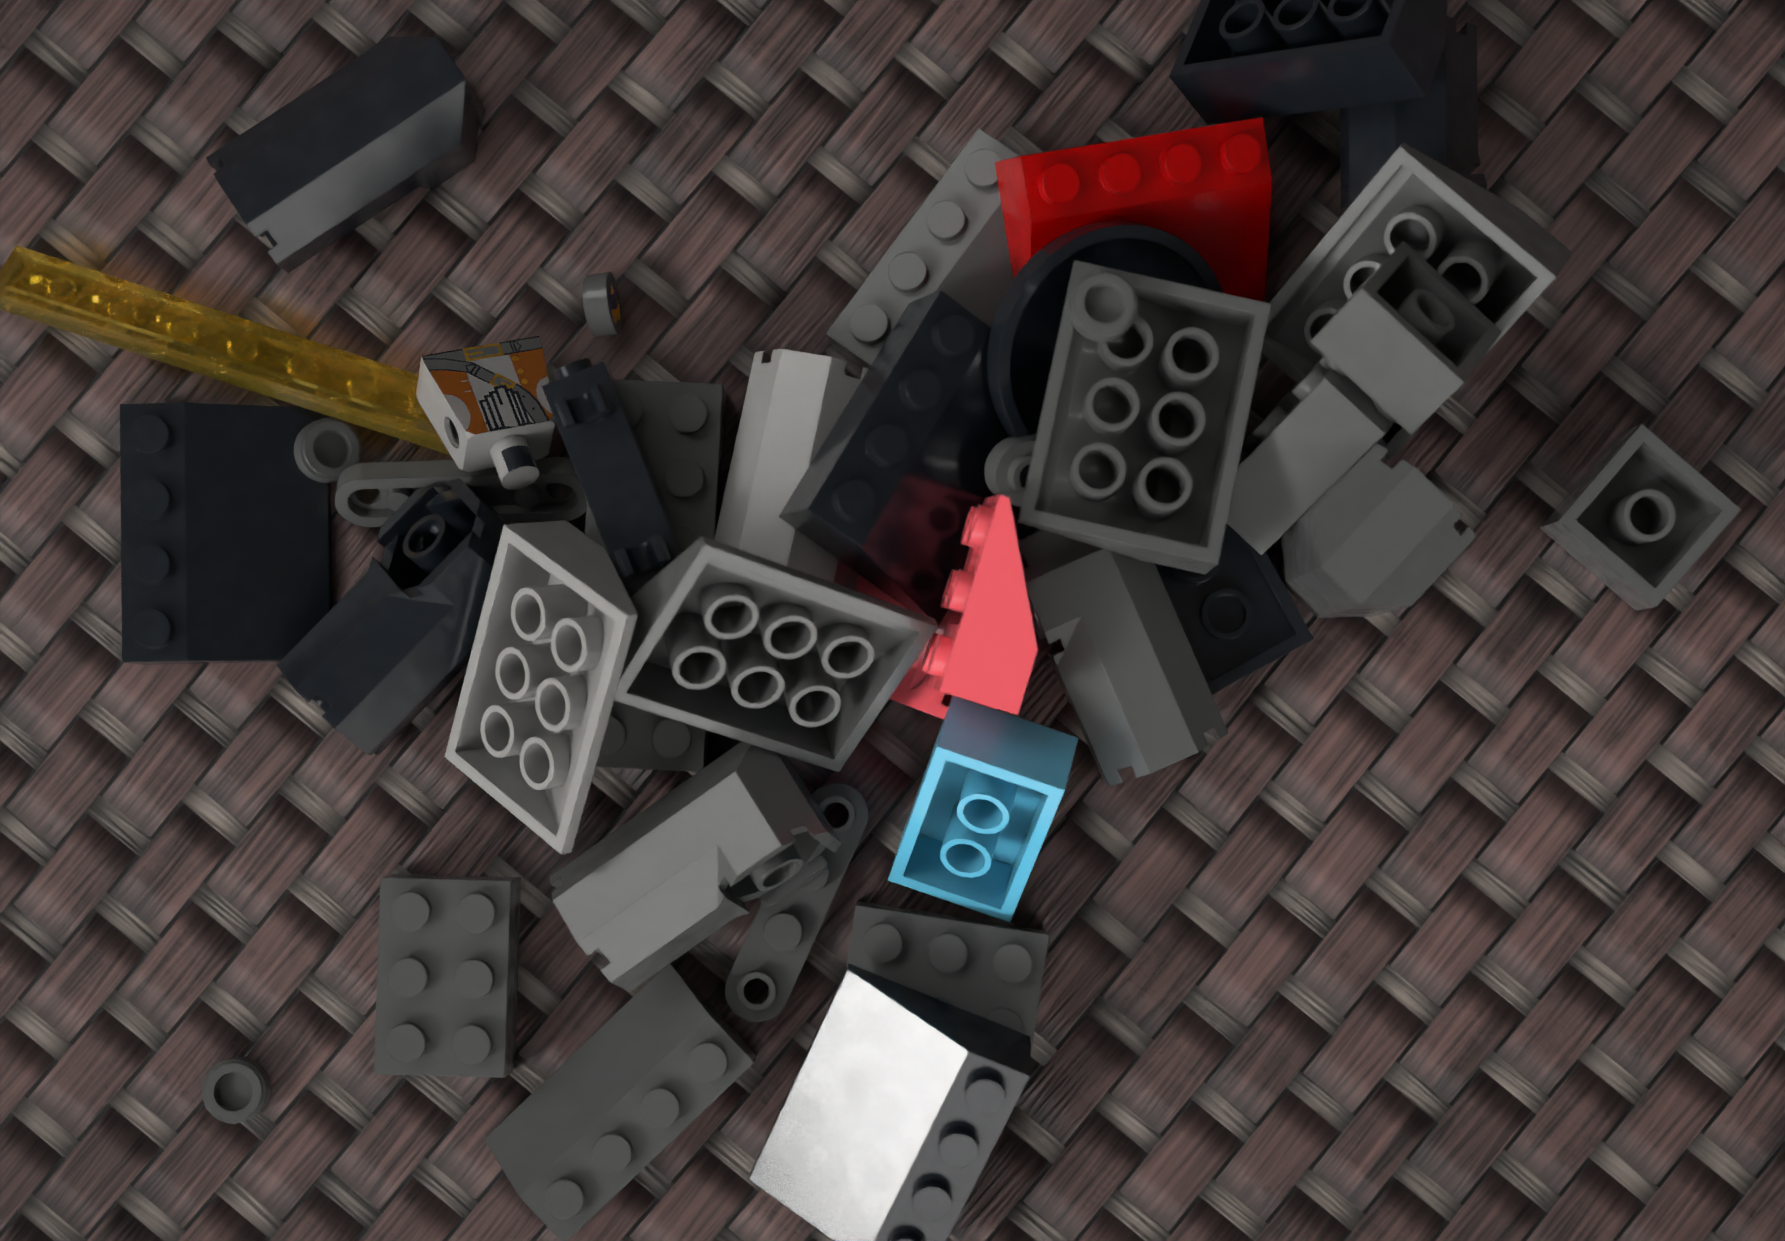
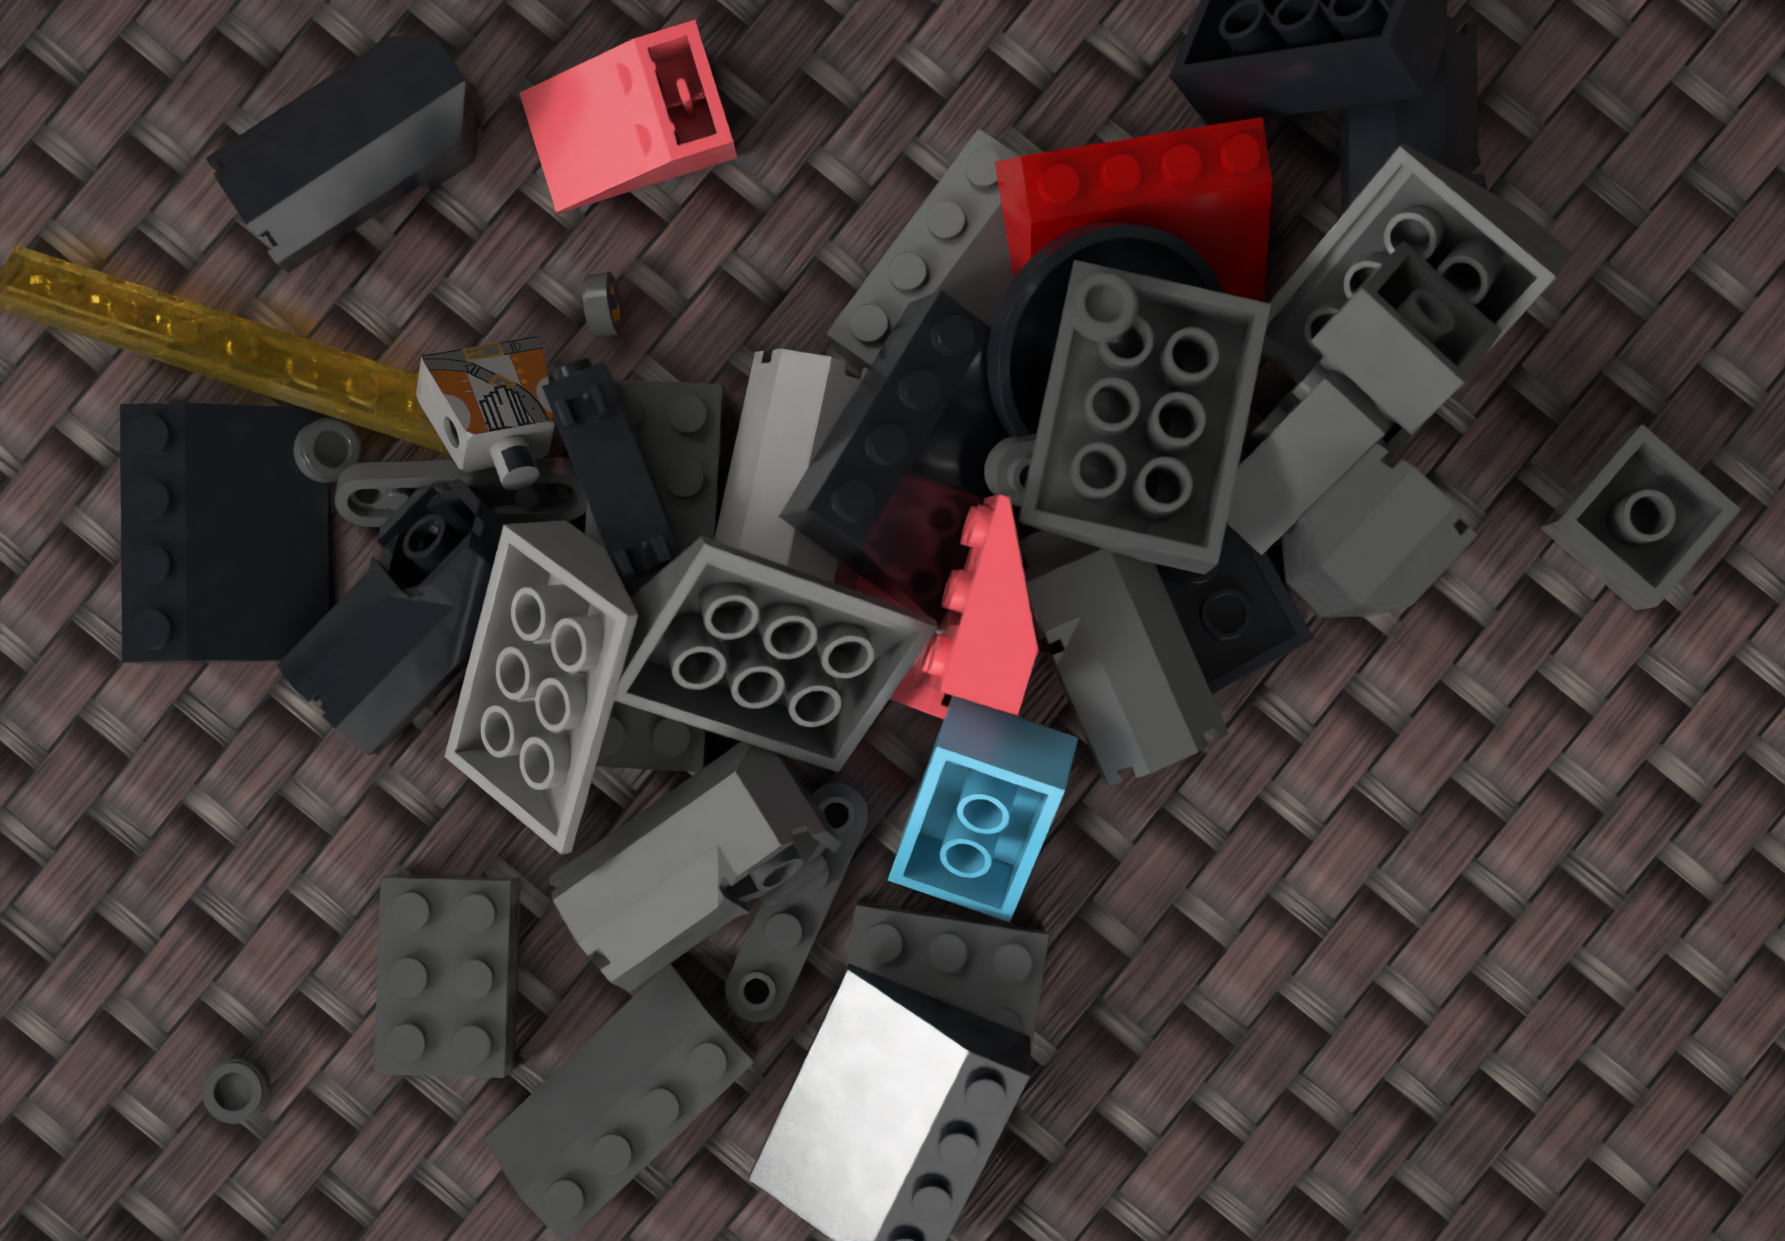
(629, 118): none -> coral slope

